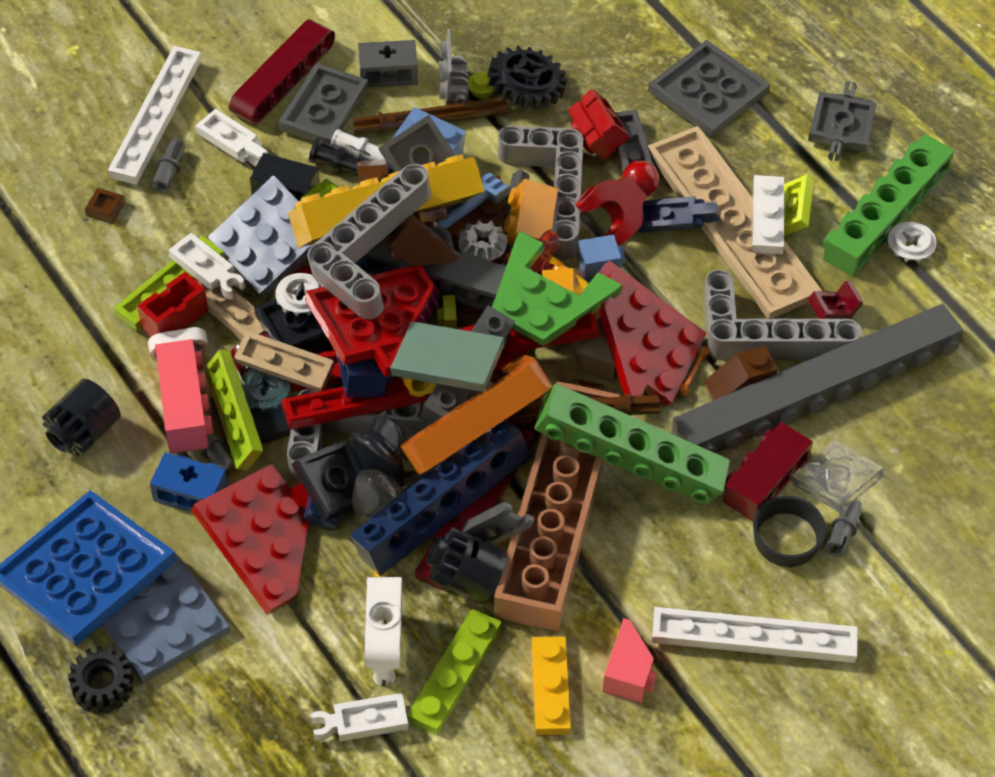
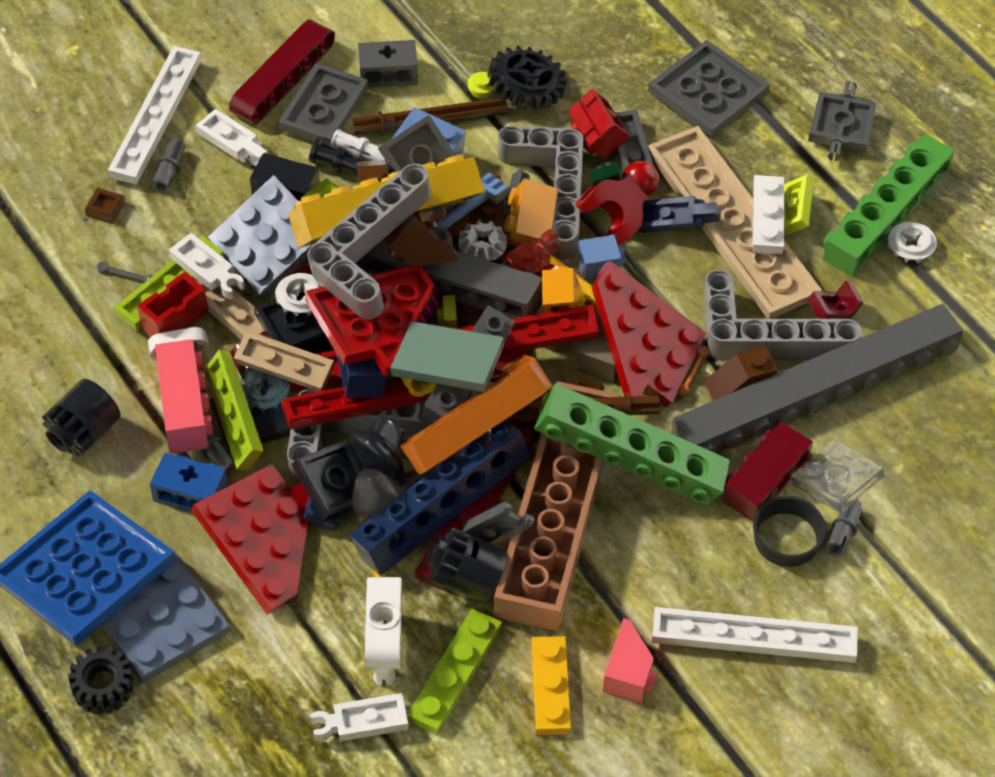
(103, 268): none -> dark grey hinge
(454, 73): light grey hinge -> none
(539, 305): bright green wing -> none
(605, 172): none -> dark green plate

